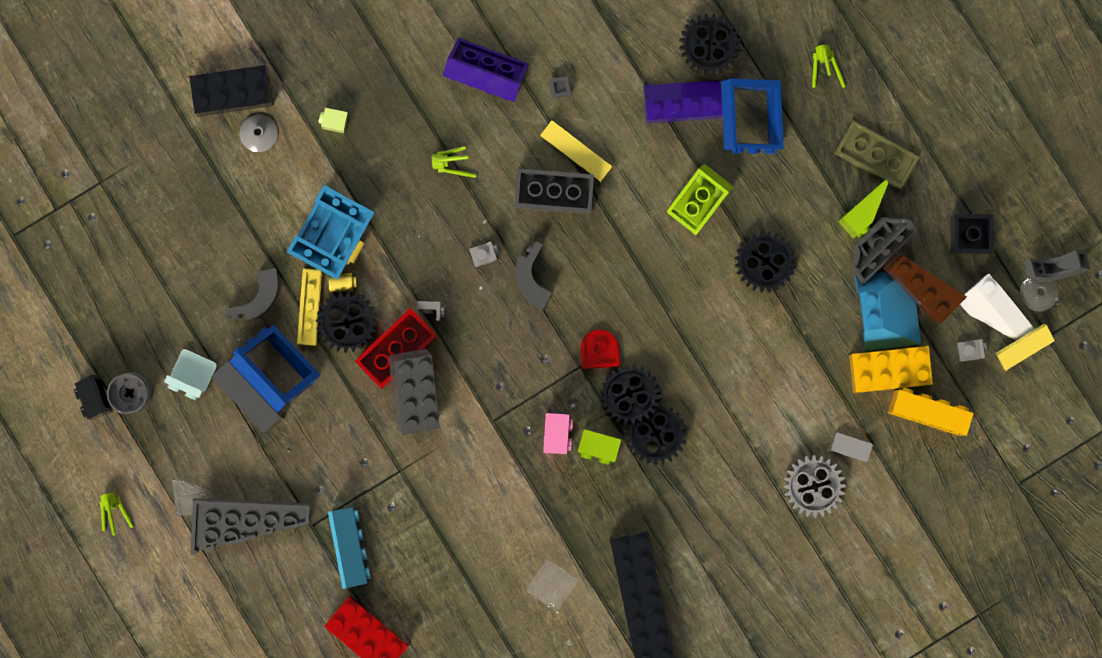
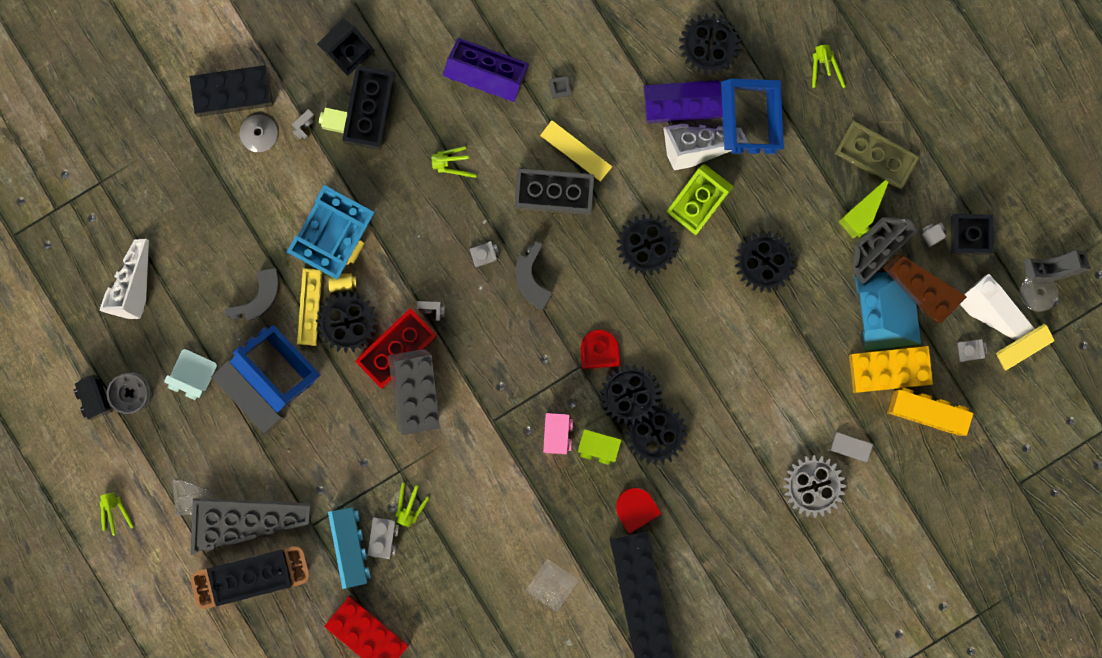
(129, 291): none -> white wedge
(250, 577): none -> black piece
(303, 121): none -> light grey bracket
(345, 46): none -> black slope
(368, 107): none -> black brick
(382, 538): none -> light grey bracket
(406, 516): none -> lime plant
(636, 508): none -> red tile
(640, 228): none -> black gear
(695, 145): none -> white wedge
(934, 234): none -> light grey plate

